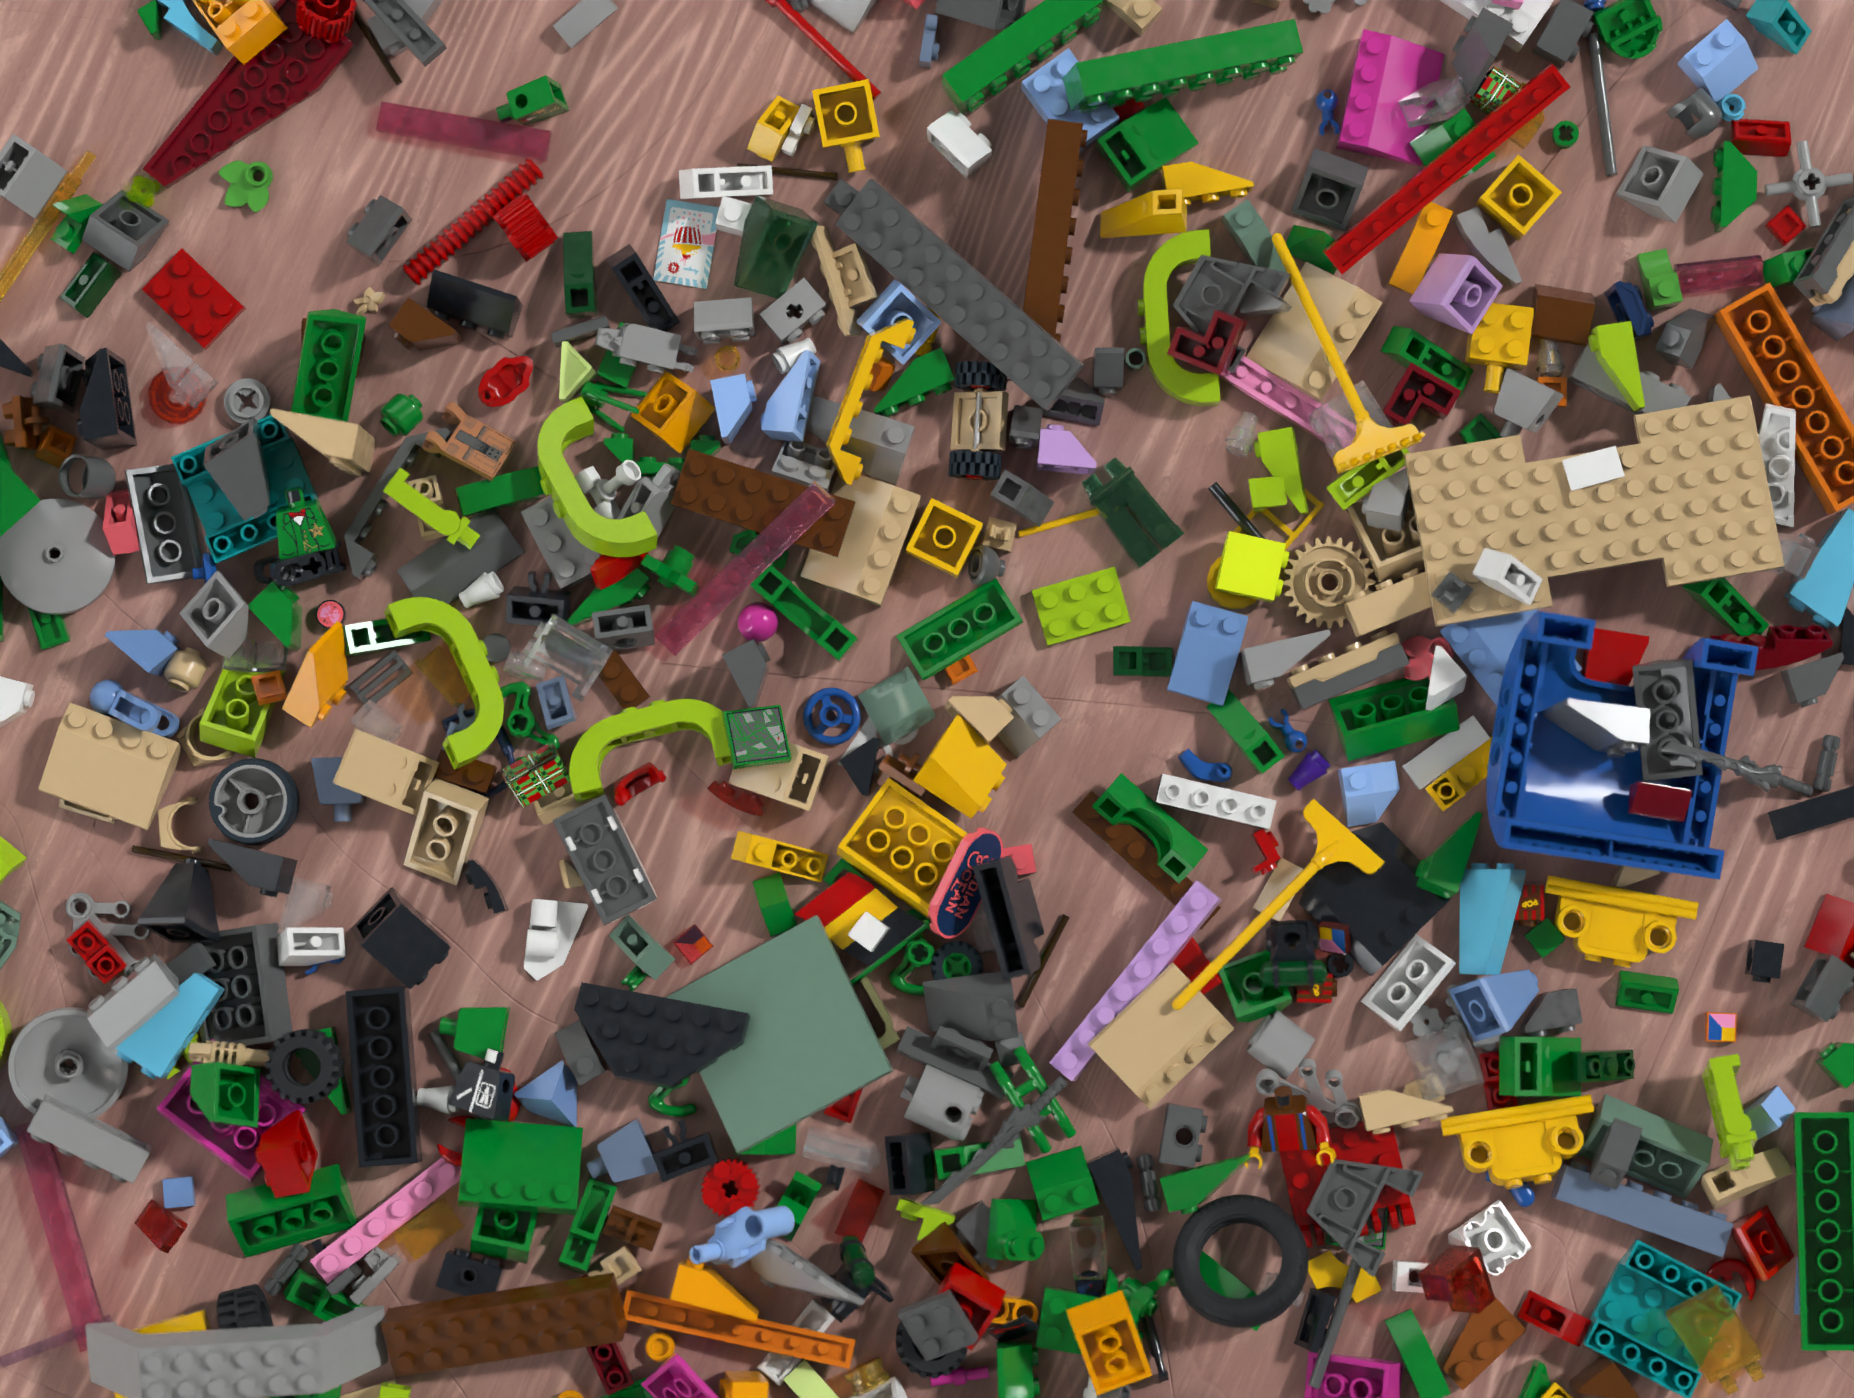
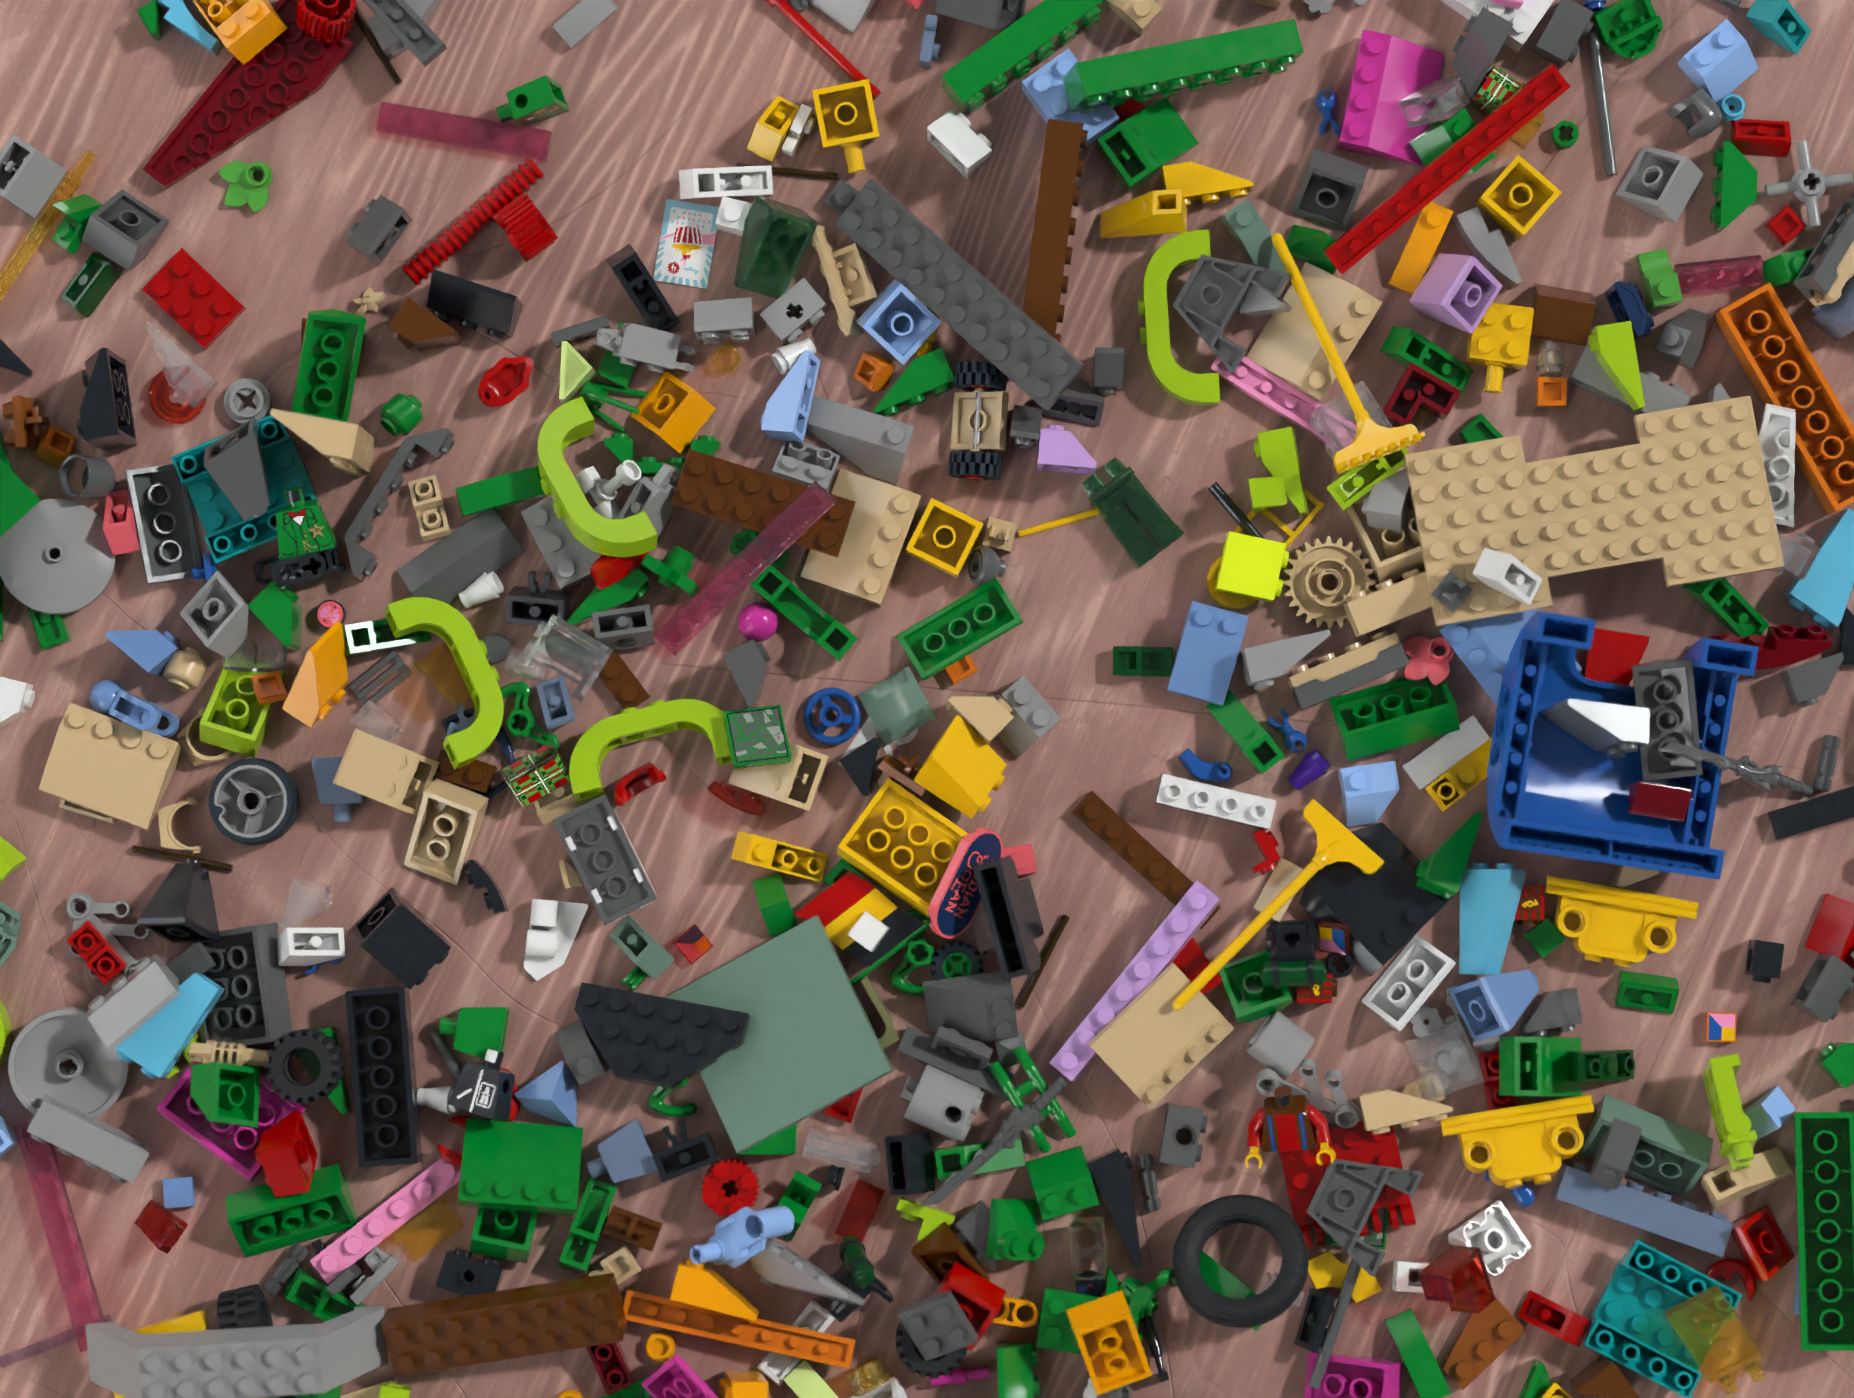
(58, 378): dark grey slope -> none
(140, 183): clear neon green plate -> none
(258, 868): black slope -> none
(444, 521): lime hips -> none
(471, 444): nougat flag -> none
(579, 275): dark green slope -> none
(733, 403): light blue slope -> none
(895, 334): yellow slope -> none
(1013, 1329): black sticker -> none
(1021, 498): flat silver slope -> none
(1081, 606): lime plate -> none
(1135, 351): sand green hinge -> none
(1175, 846): green arch -> none
(1195, 1185): green slope -> none
(1215, 348): dark red brick -> none
(1242, 436): clear cone -> none
(1445, 679): white slope -> none
(1524, 403): light grey torso -> none
(1593, 468): white sticker -> none

